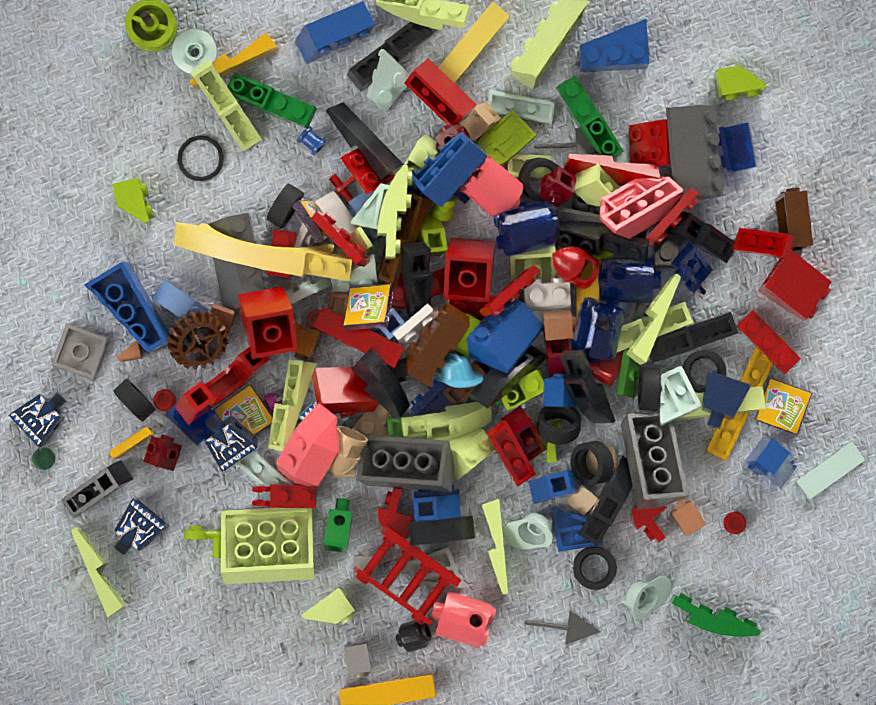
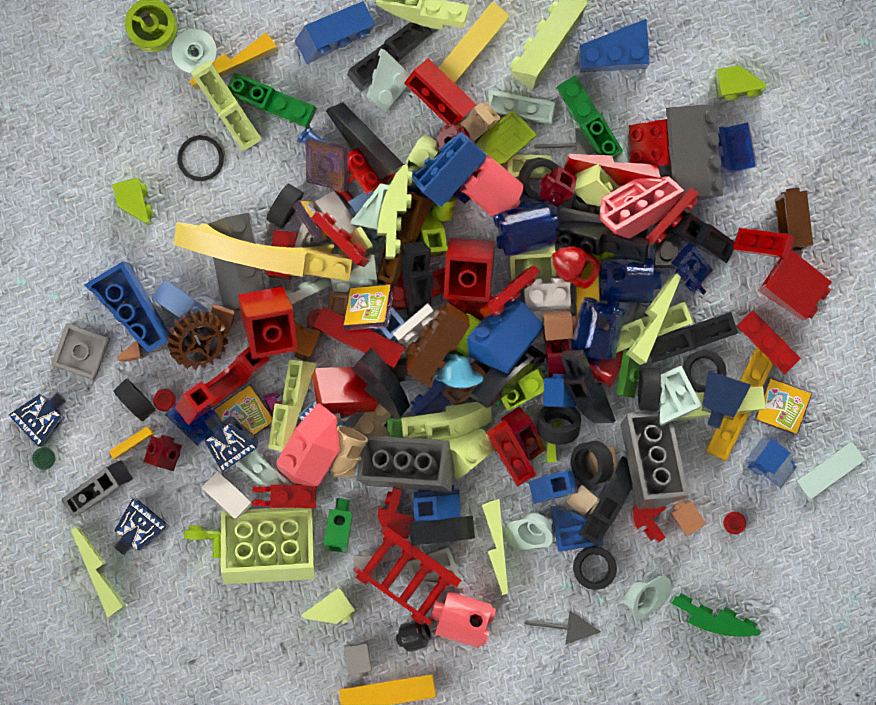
(227, 496): none -> white slope
(326, 164): none -> tile

